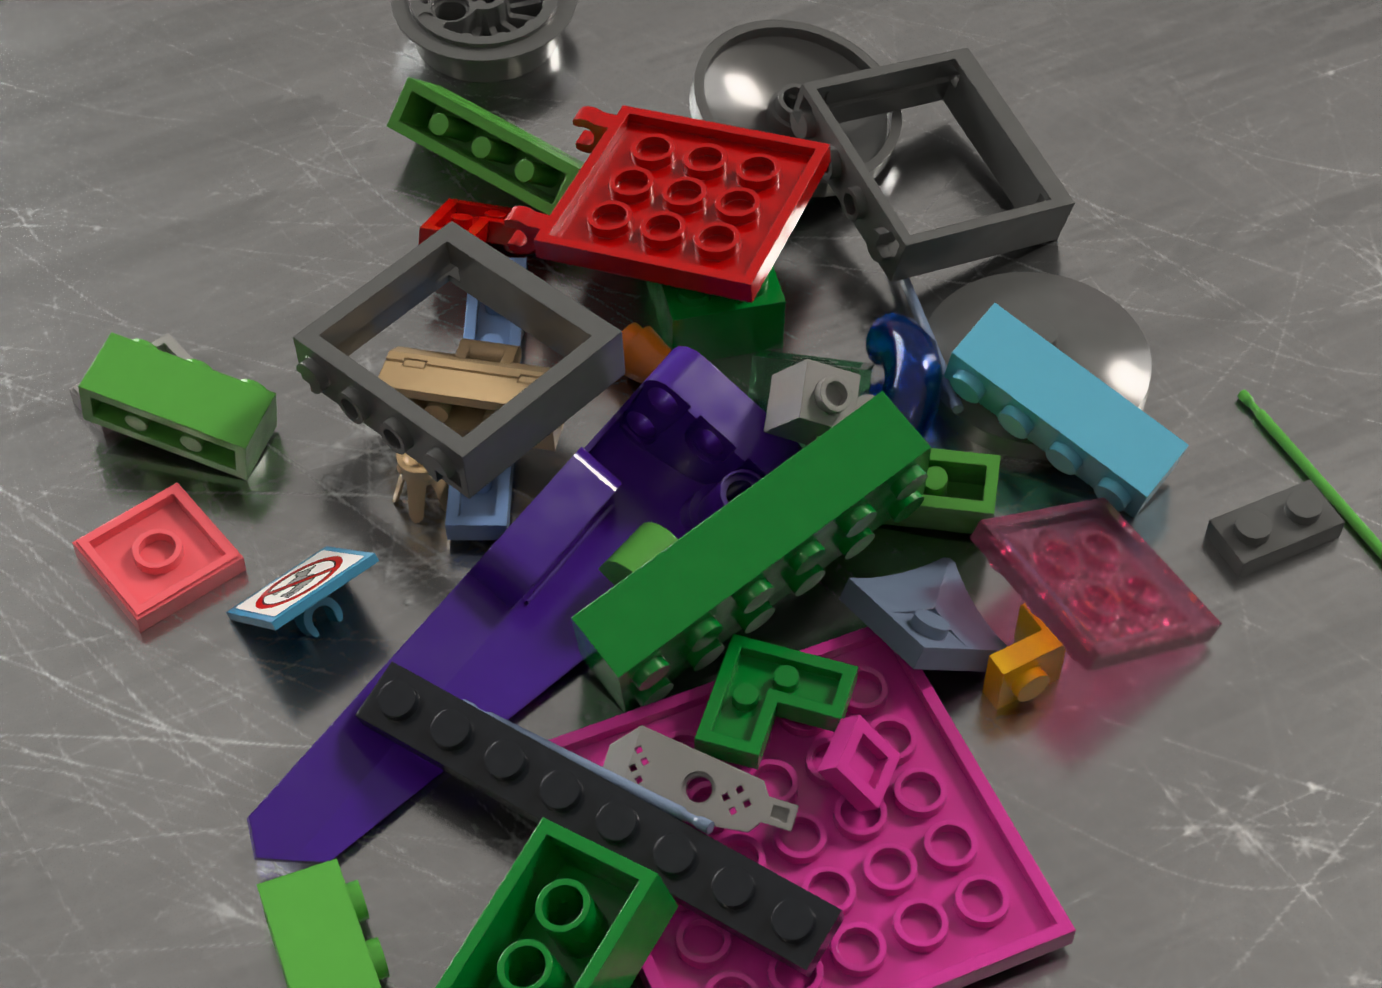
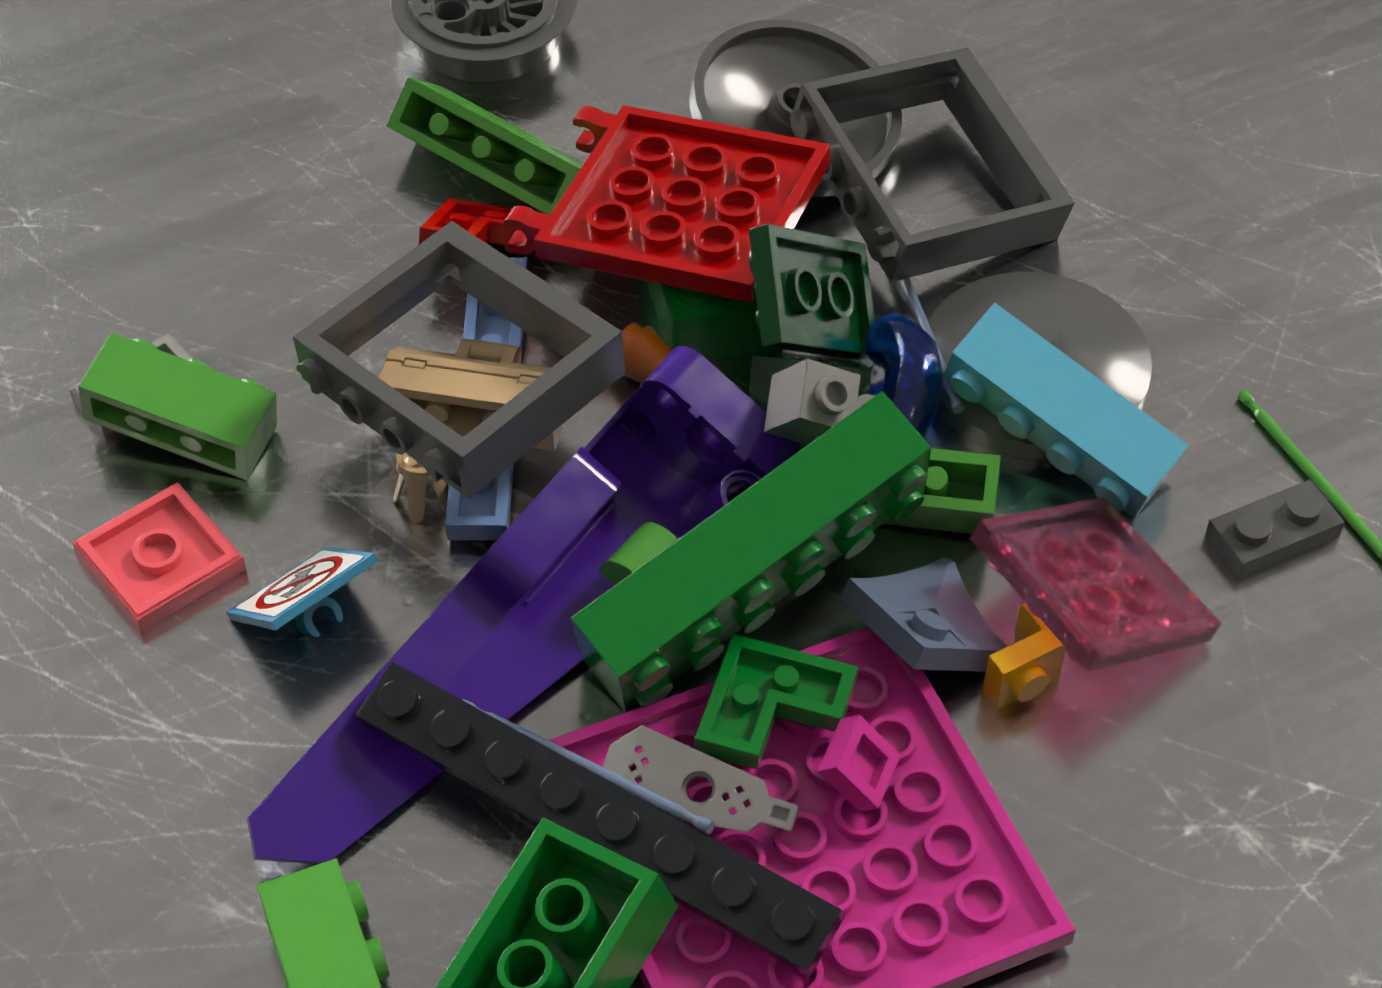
(811, 292): none -> dark green plate

